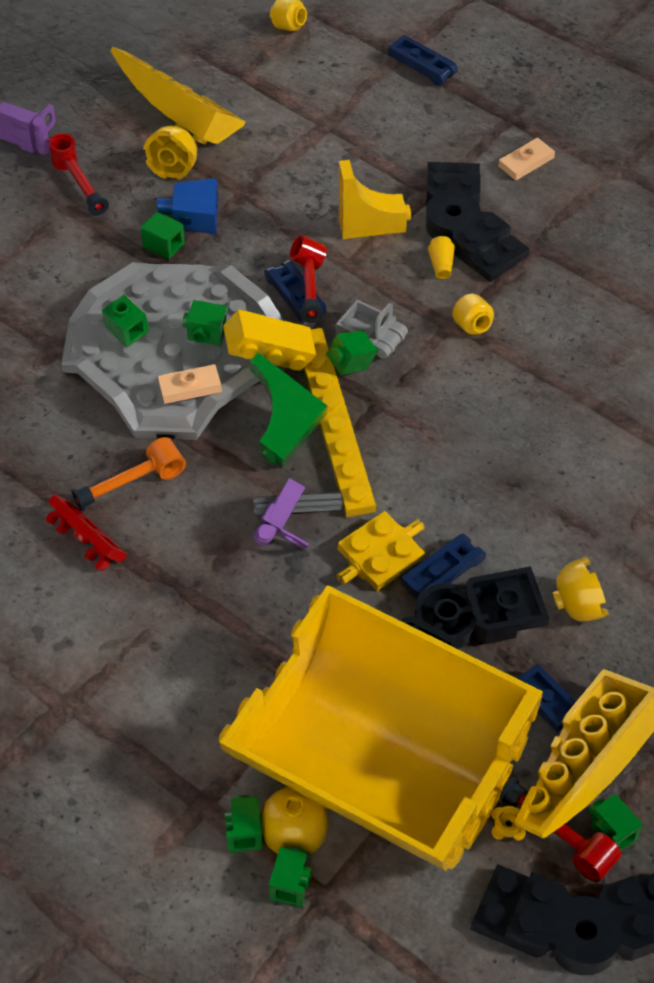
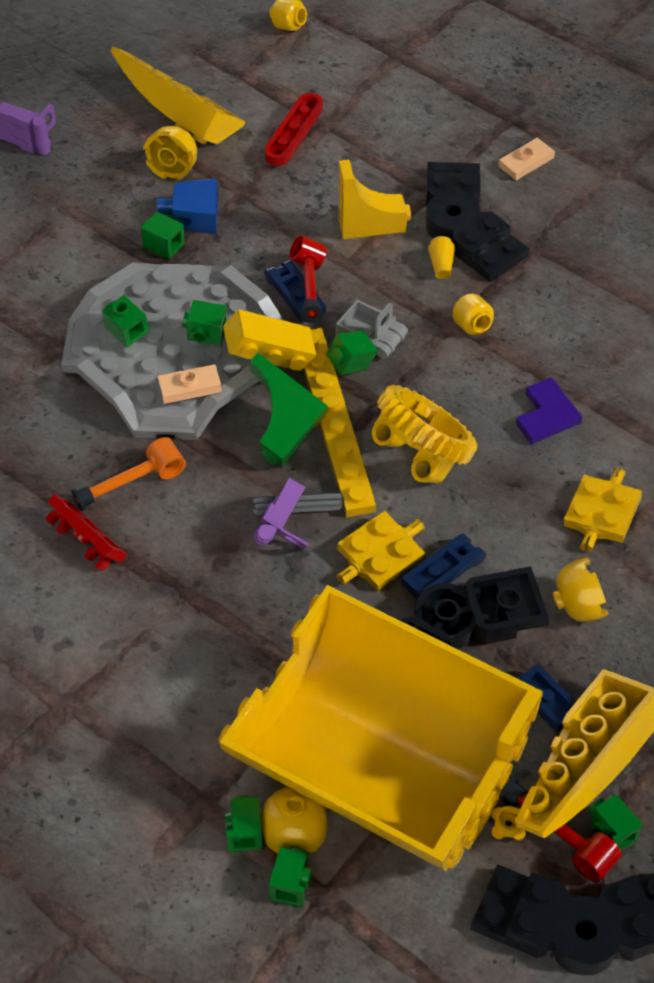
(64, 158): red piece -> none
(293, 129): none -> red plate
(423, 59): dark blue plate -> none
(438, 443): none -> yellow piece
(552, 414): none -> dark purple tile
(602, 509): none -> yellow plate

